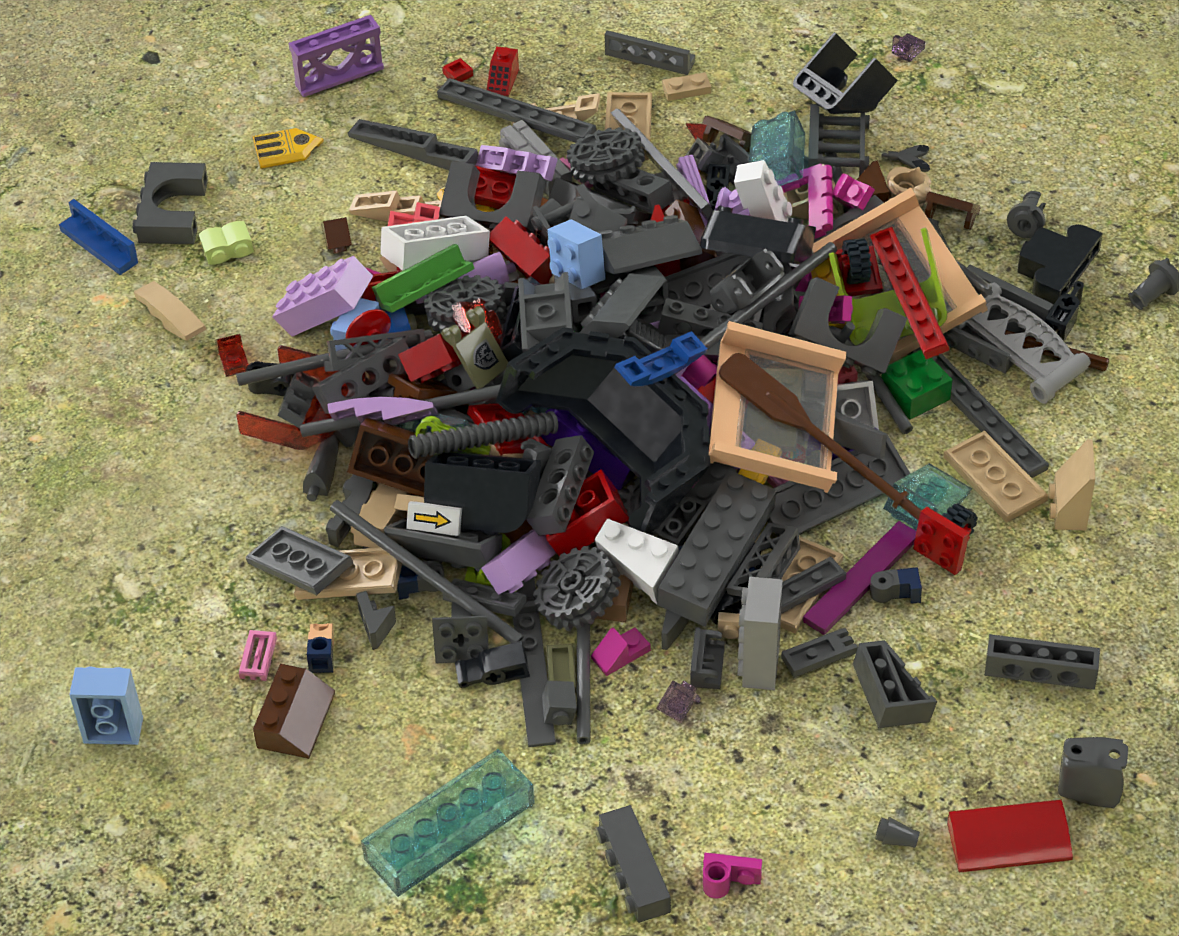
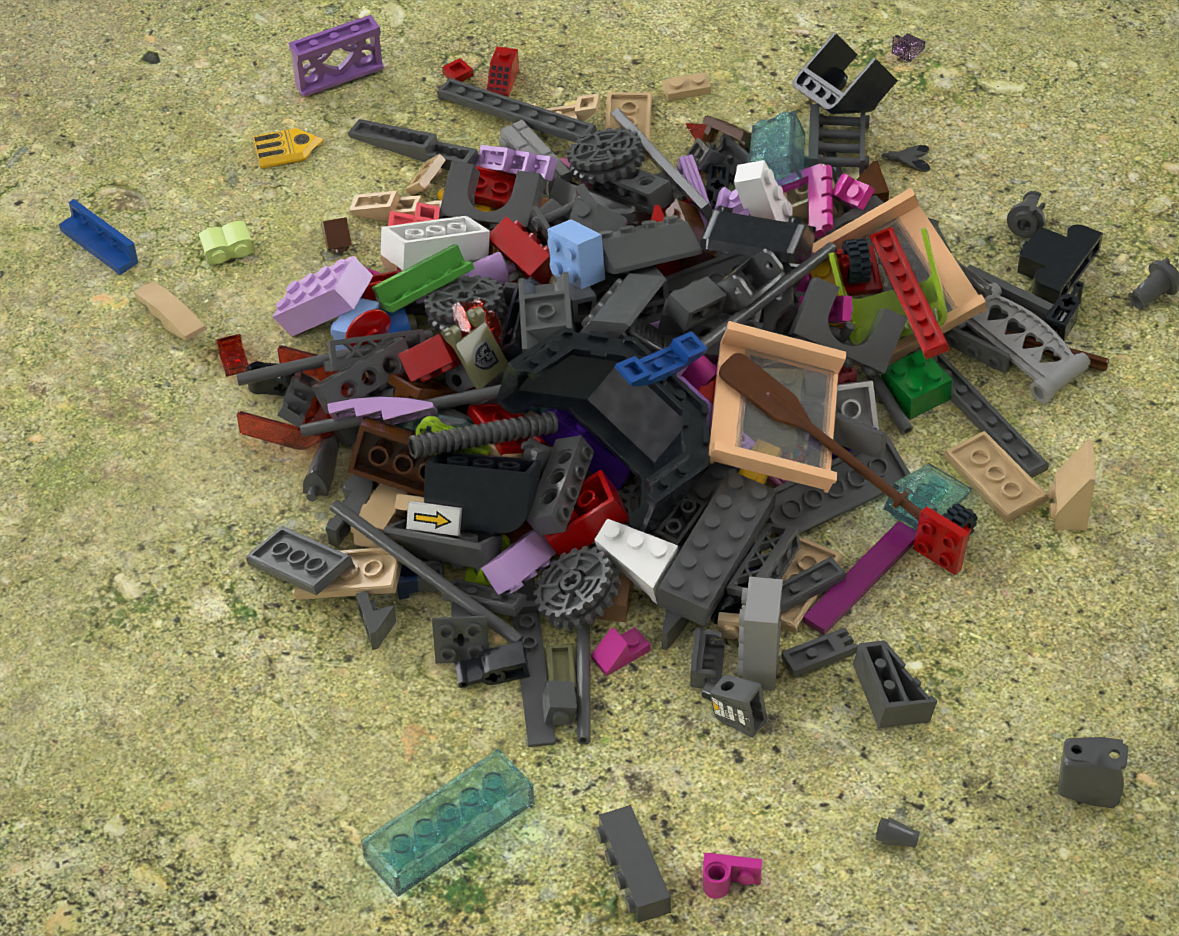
(106, 705): light blue brick -> none
(162, 182): dark grey arch -> none
(255, 672): bright pink tile -> none
(293, 712): reddish brown slope -> none
(320, 648): dark blue leg -> none
(428, 171): none -> tan plate
(648, 52): dark grey fence -> none
(678, 700): bracket -> none
(695, 303): none -> dark grey brick
(737, 703): none -> dark grey torso
(896, 585): leg -> none
(903, 178): tan piece -> none
(971, 208): reddish brown piece -> none
(1010, 835): red slope -> none
(1042, 661): dark grey brick -> none

